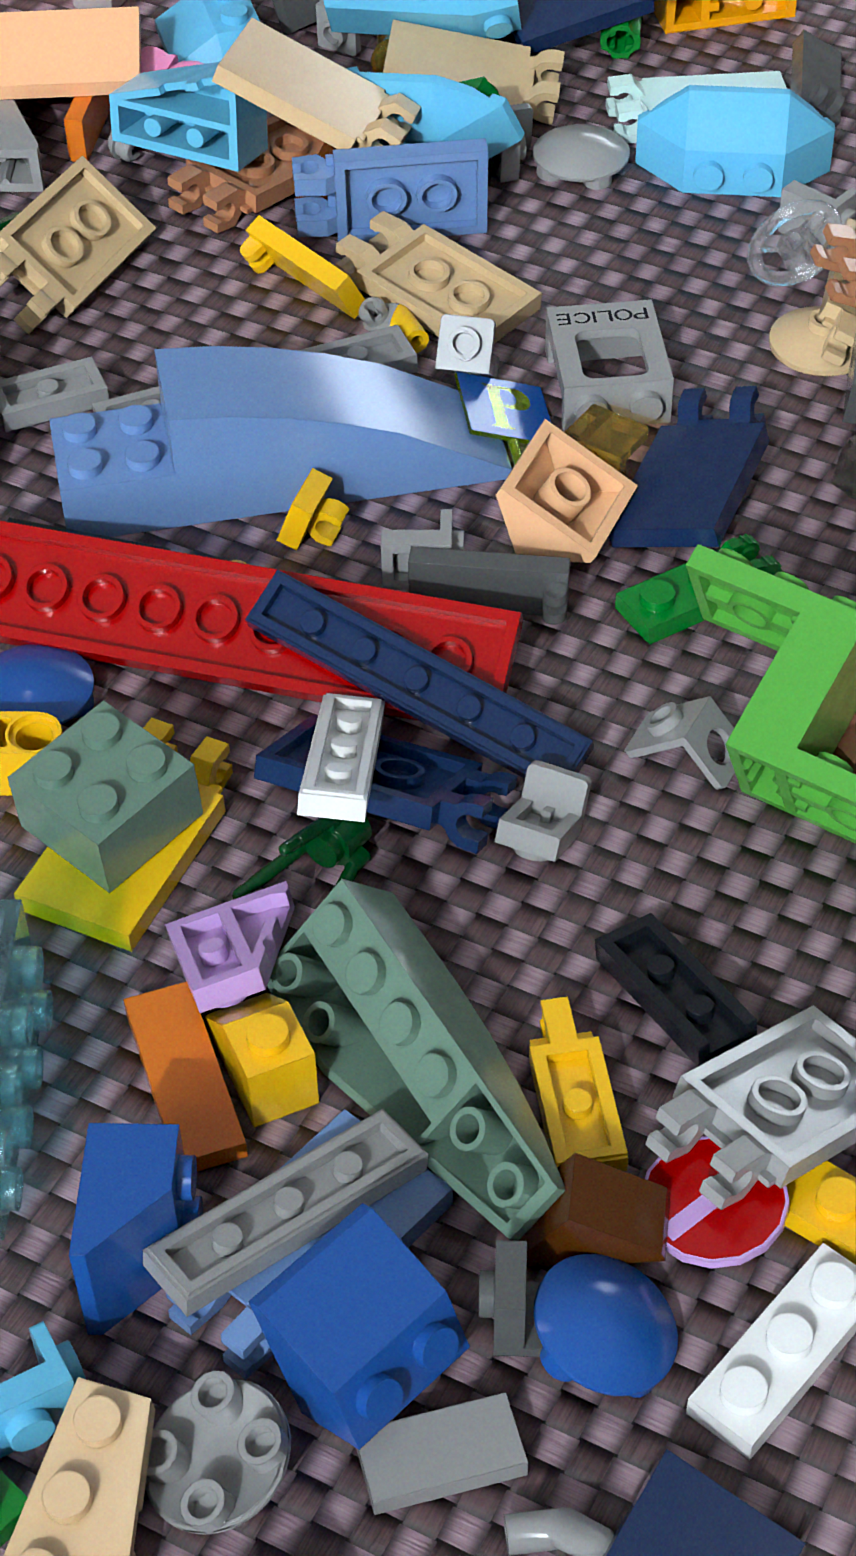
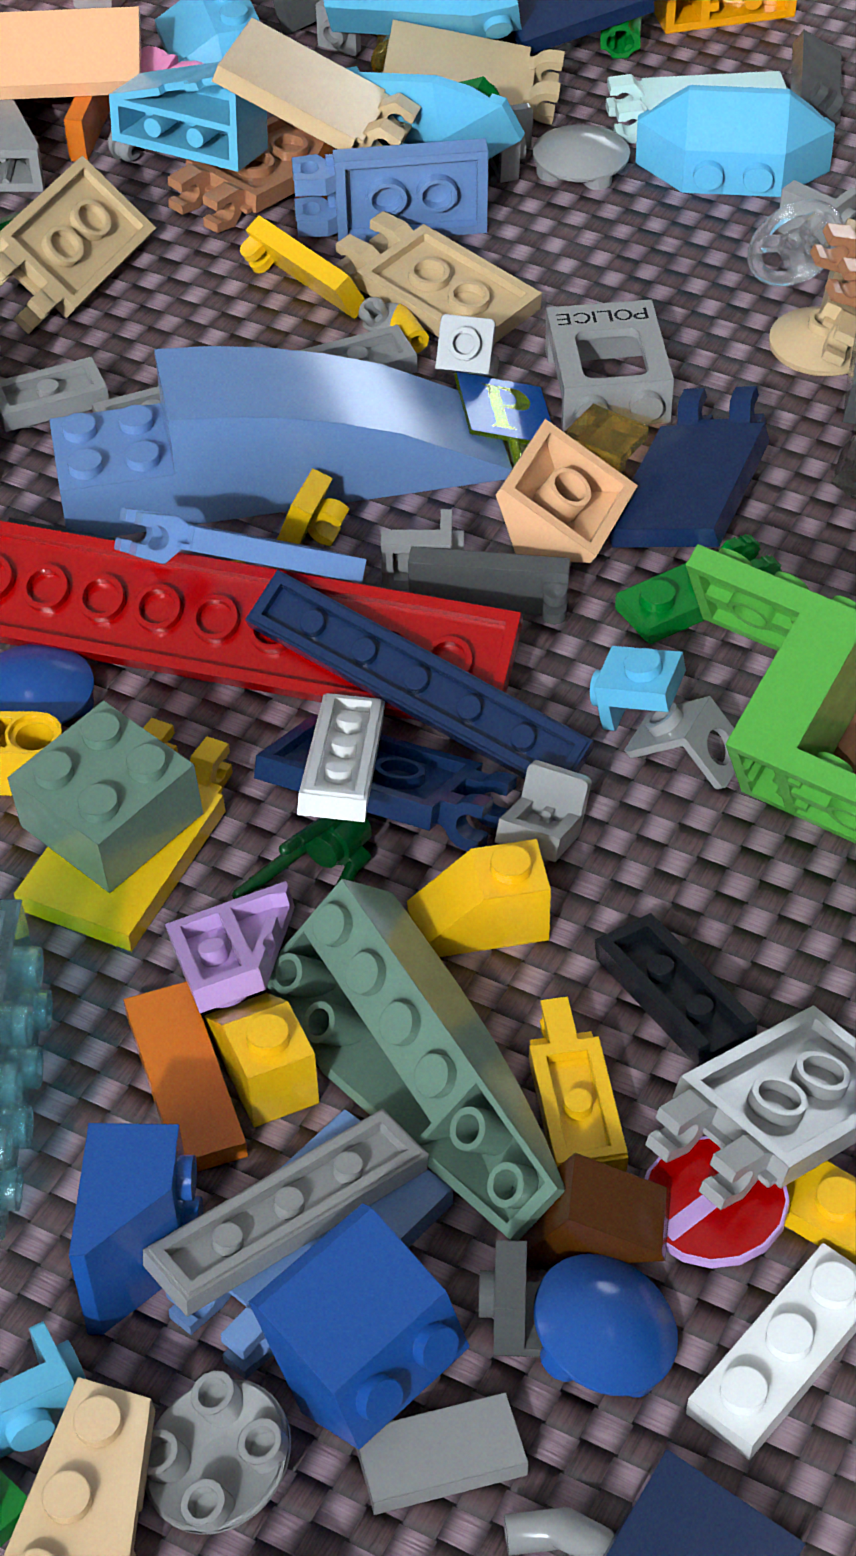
(171, 534): none -> medium blue tile
(486, 901): none -> yellow slope
(635, 681): none -> medium azure bracket

